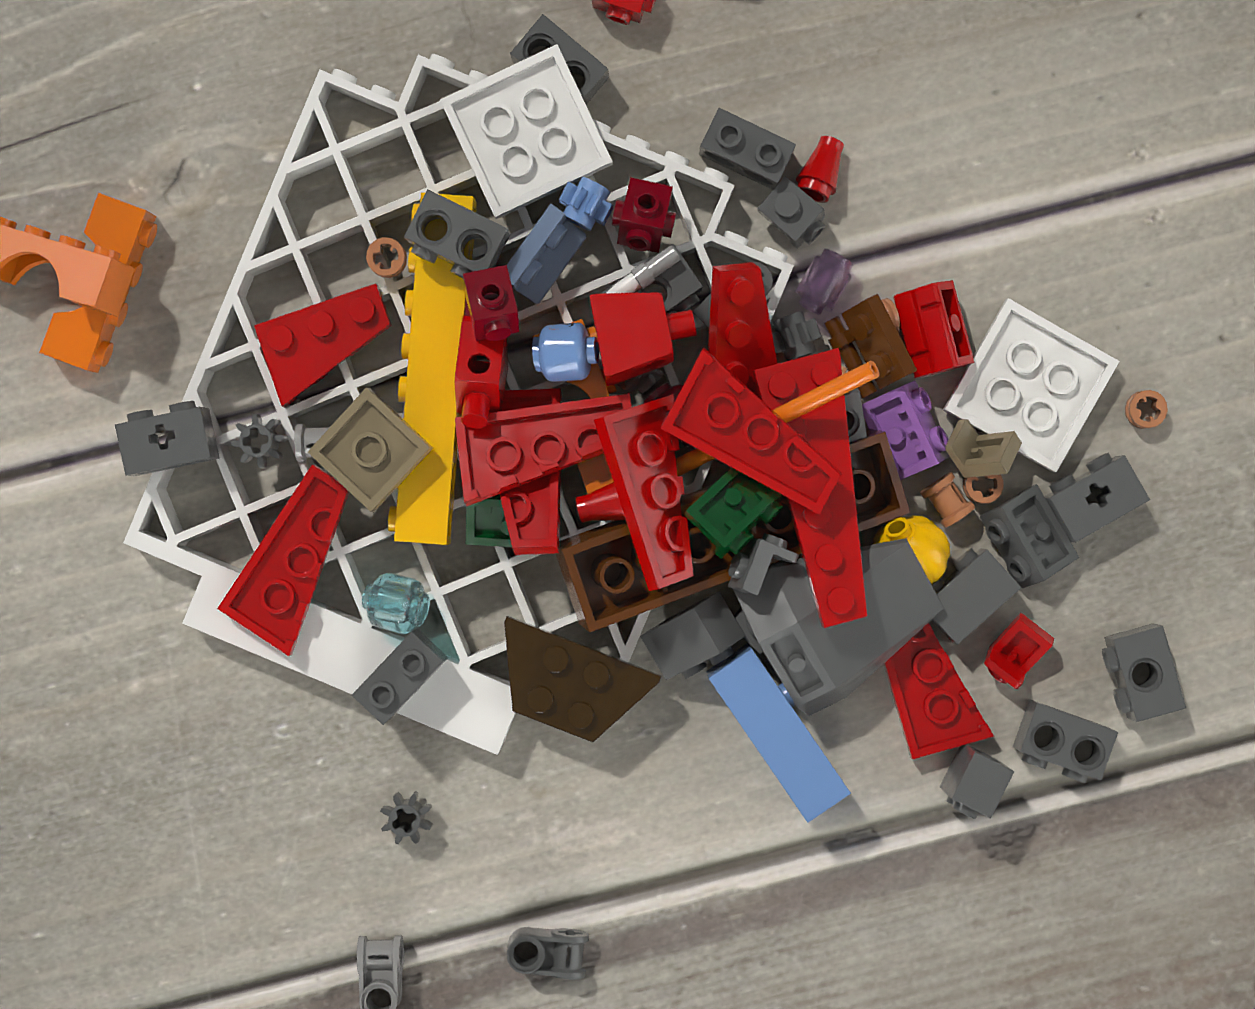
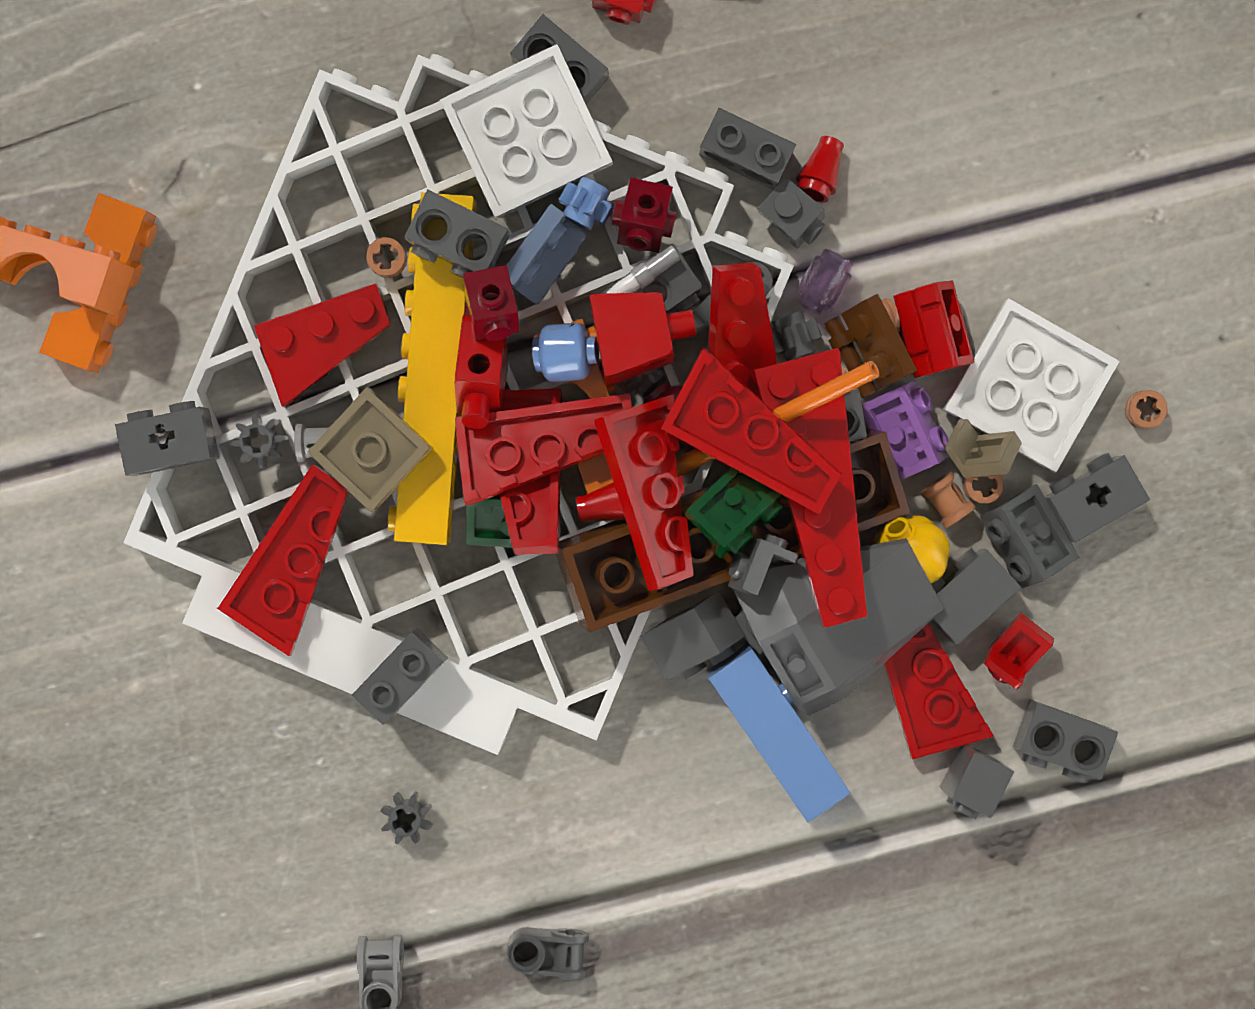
(396, 603): clear light blue head -> none
(570, 682): dark brown wing -> none
(1161, 691): dark grey brick -> none

